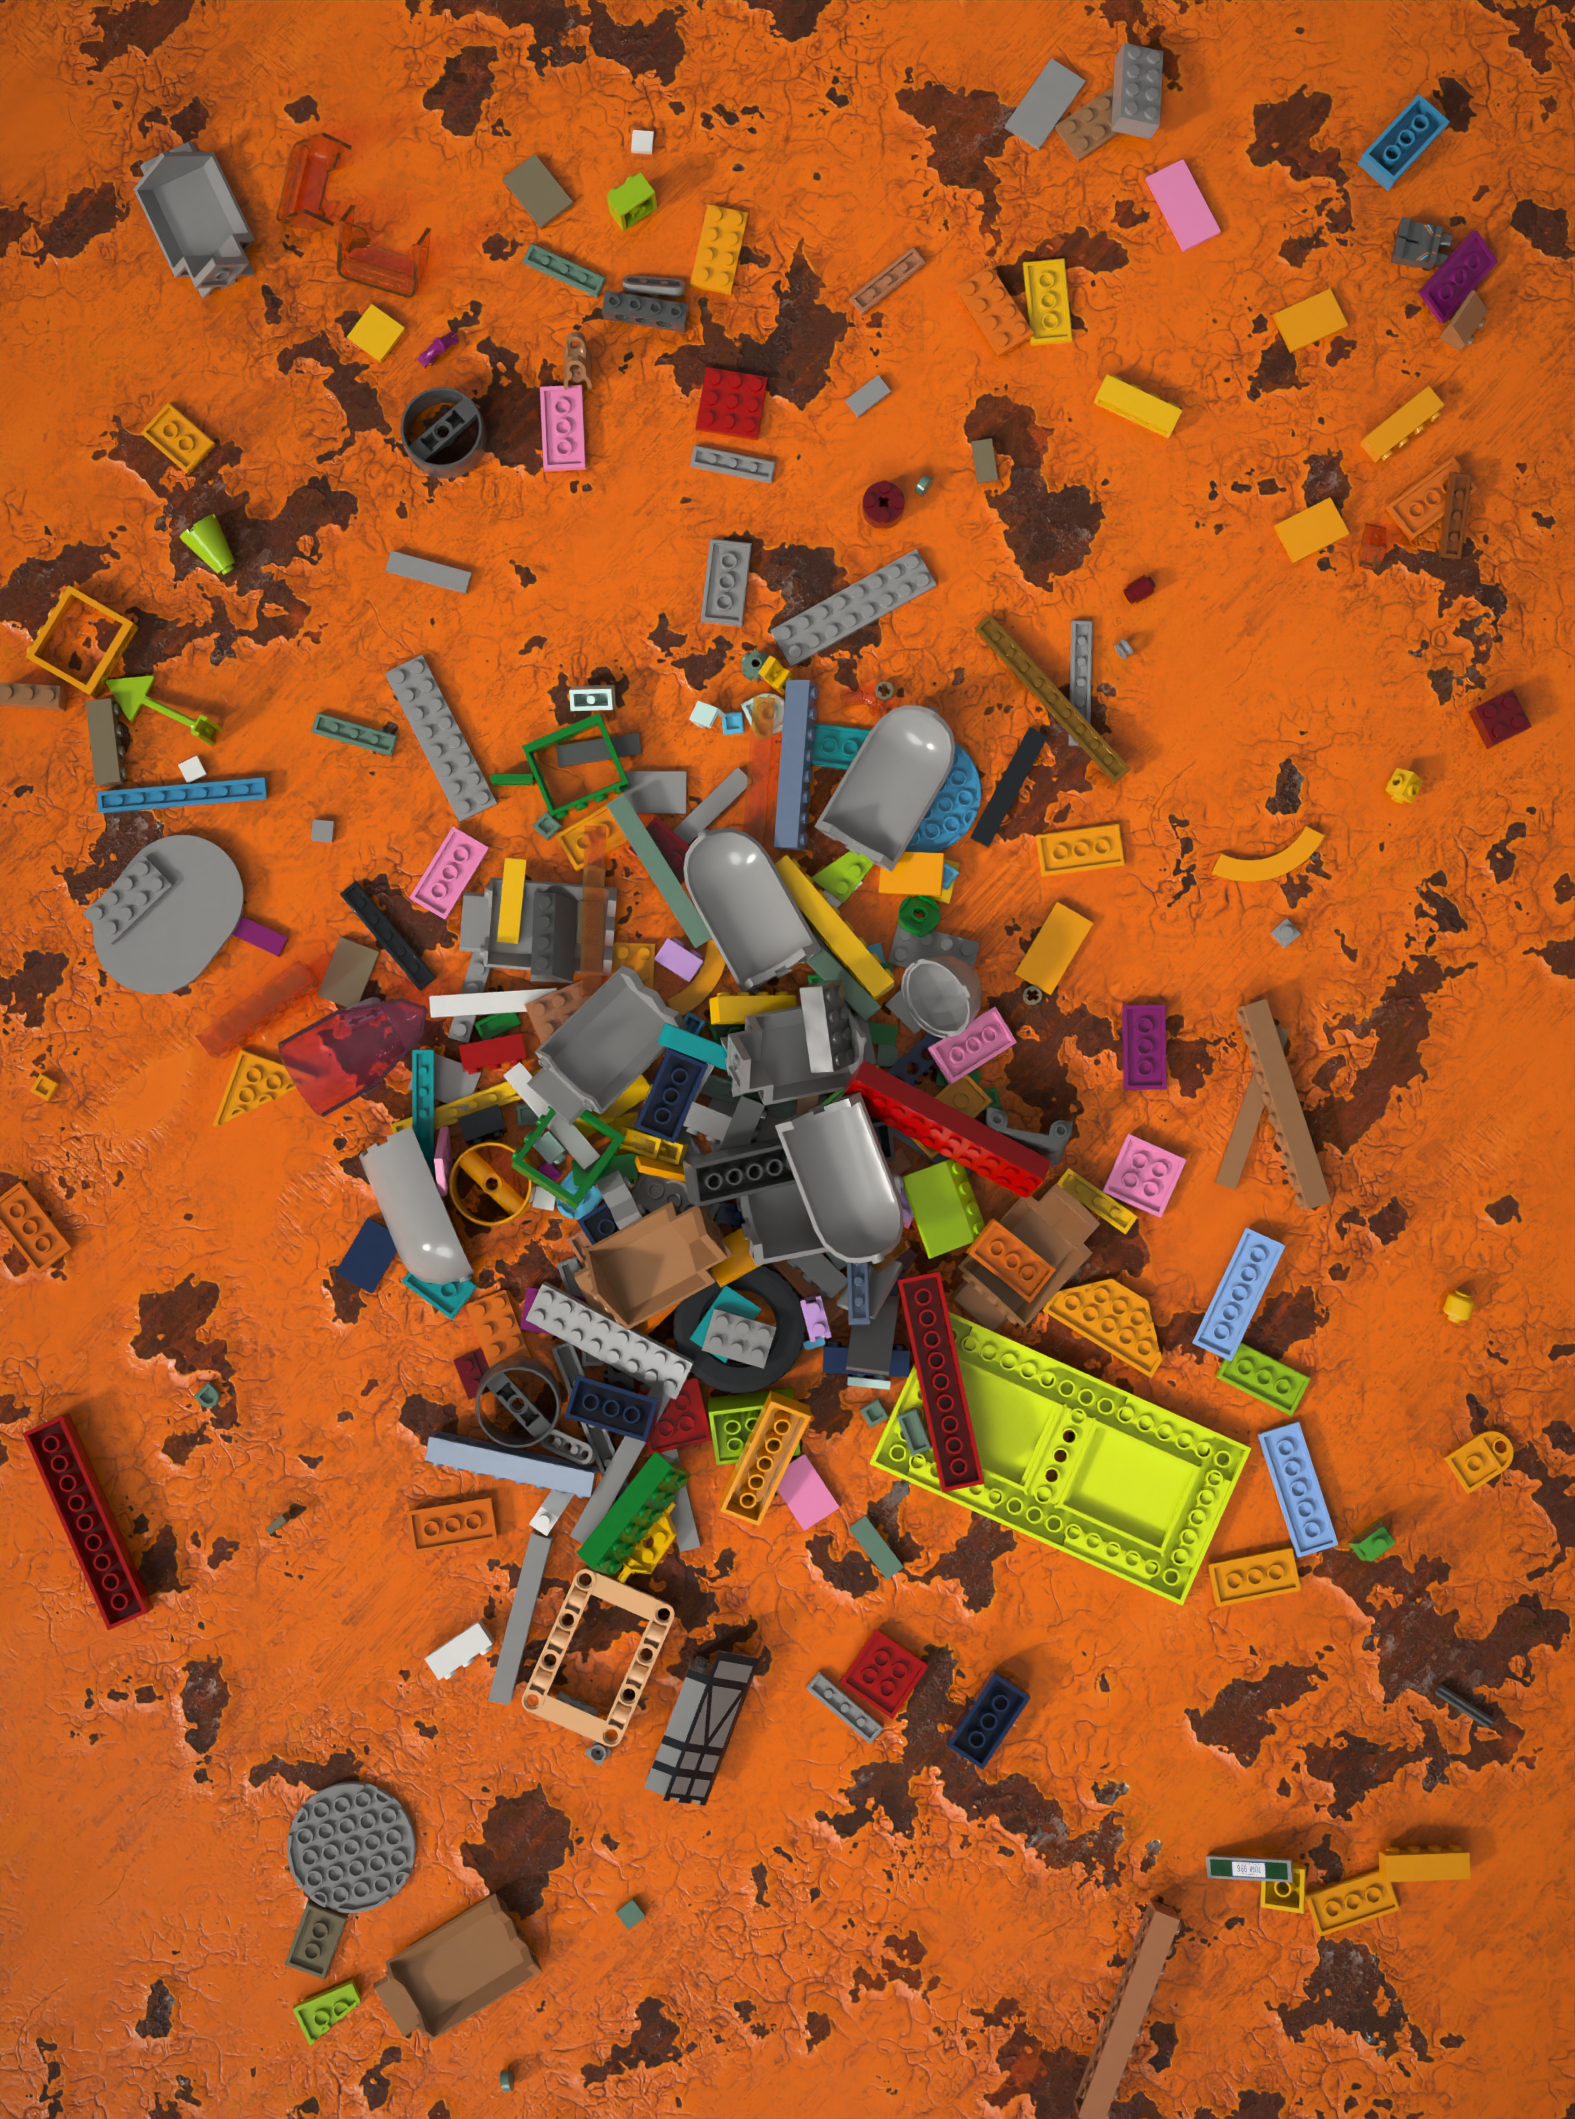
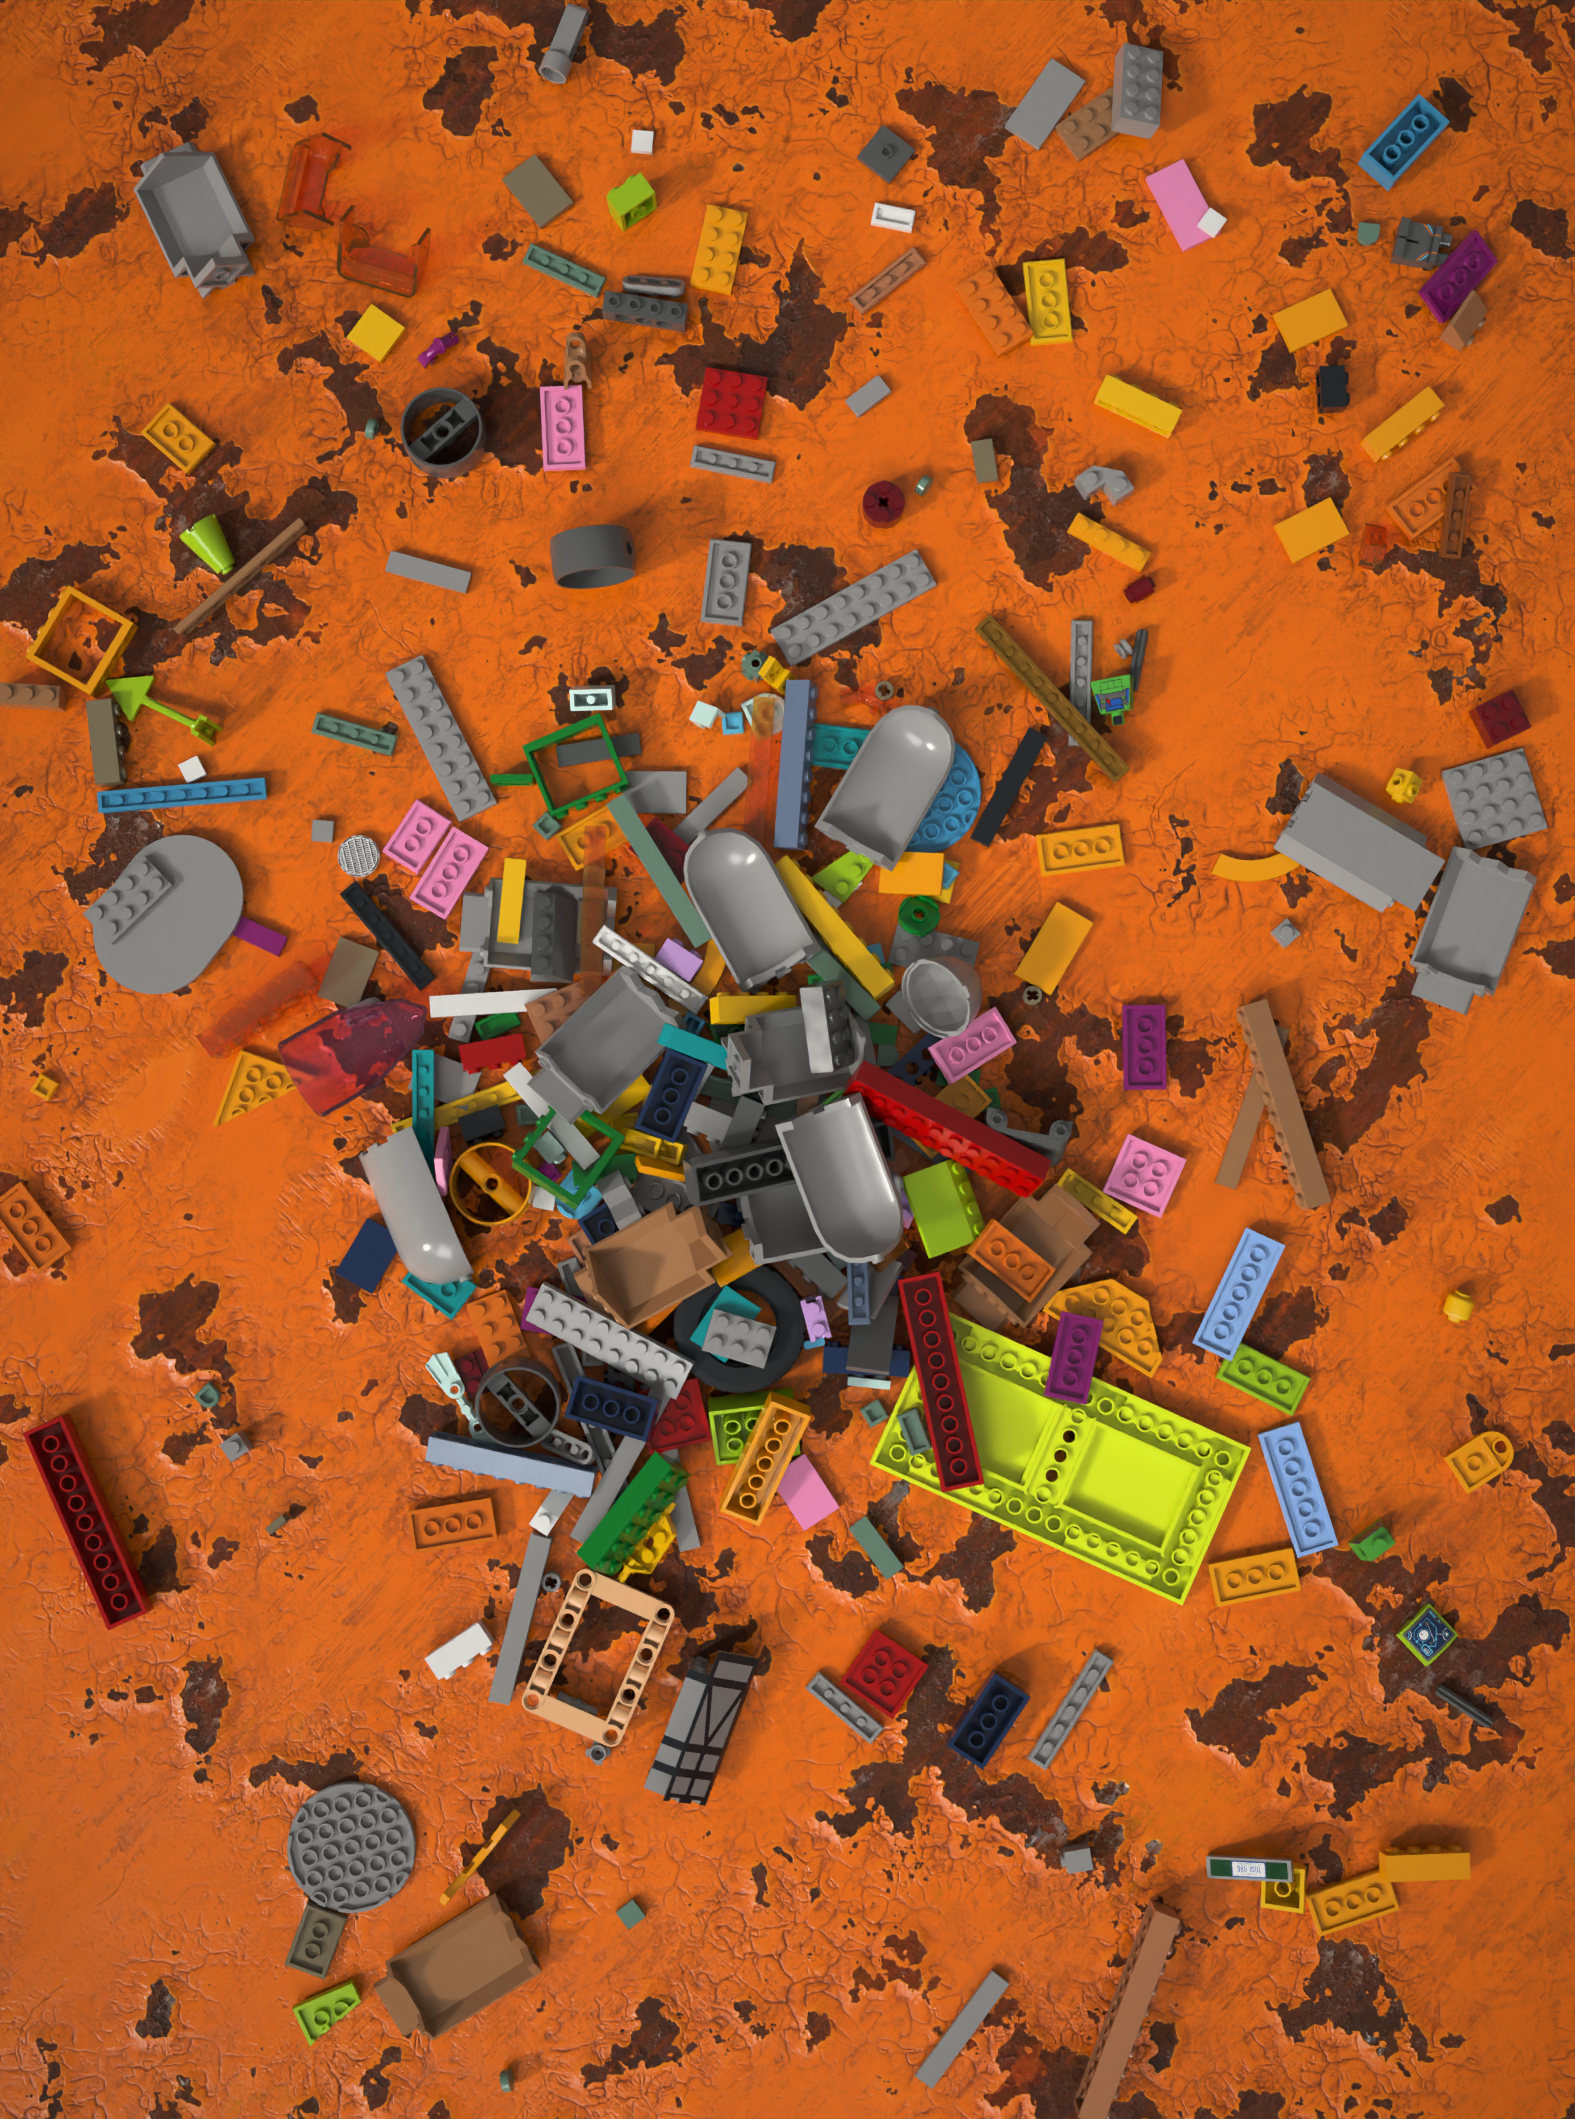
(236, 1446): none -> light grey brick
(240, 578): none -> medium nougat tile
(359, 856): none -> tile
(372, 428): none -> sand green tile
(417, 836): none -> bright pink tile
(446, 1375): none -> light aqua piece
(480, 1857): none -> light orange tile
(549, 1588): none -> light grey bush
(557, 61): none -> light grey beam
(593, 556): none -> dark grey cylinder
(649, 969): none -> white tile
(886, 154): none -> dark grey plate
(893, 217): none -> white tile
(961, 2028): none -> light grey tile
(1070, 1709): none -> light grey tile
(1073, 1357): none -> magenta plate
(1076, 1858): none -> light grey brick
(1109, 542): none -> light orange plate
(1111, 481): none -> light grey brick
(1114, 697): none -> torso
(1138, 656): none -> dark grey axle
(1212, 222): none -> white tile
(1331, 389): none -> black brick
(1358, 847): none -> light grey panel
(1368, 233): none -> sand green tile
(1427, 1634): none -> slope
(1469, 929): none -> light grey panel
(1494, 800): none -> light grey plate

